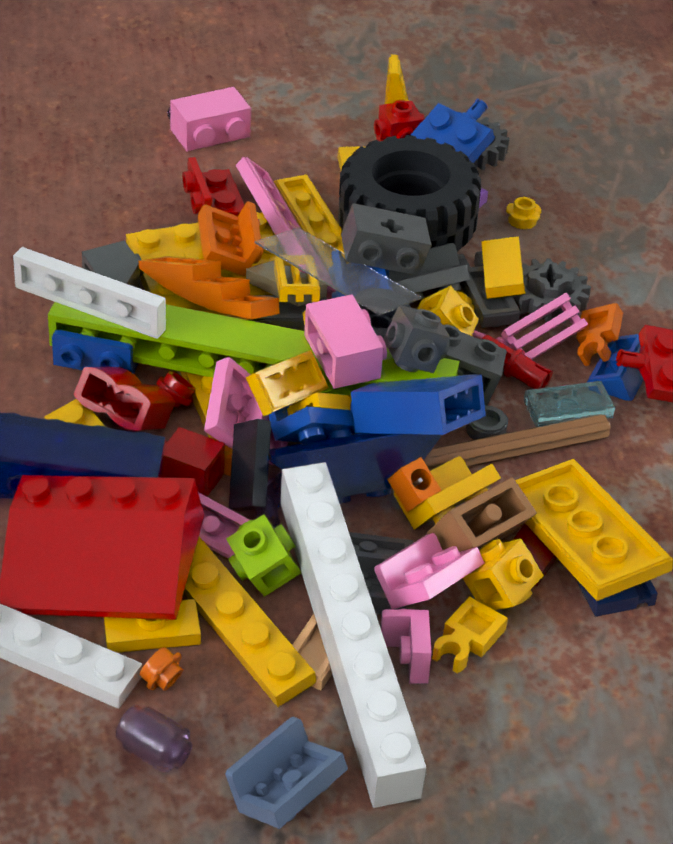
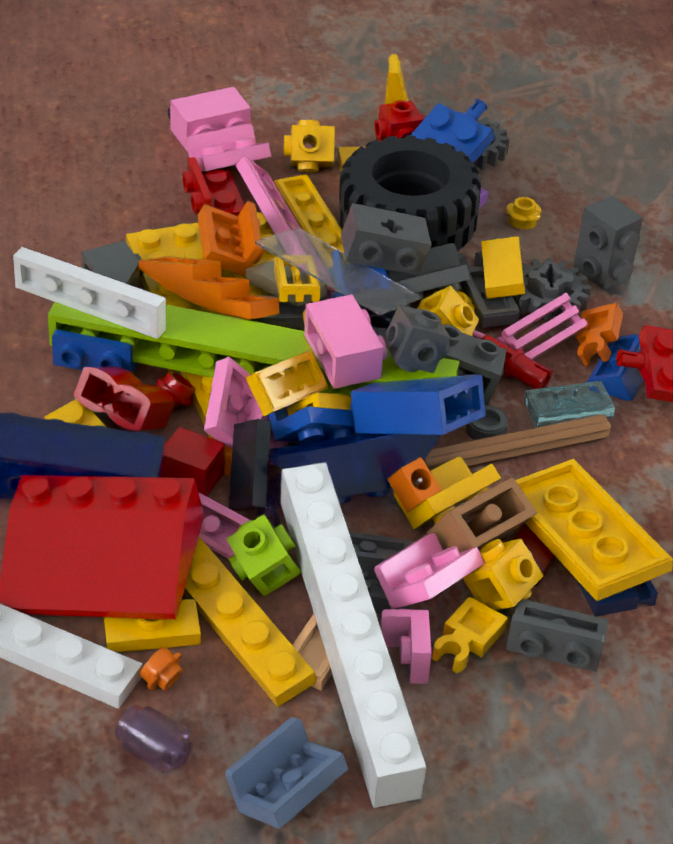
(226, 147): none -> bright pink bracket
(310, 133): none -> yellow brick
(557, 635): none -> dark grey bracket
(607, 242): none -> dark grey brick

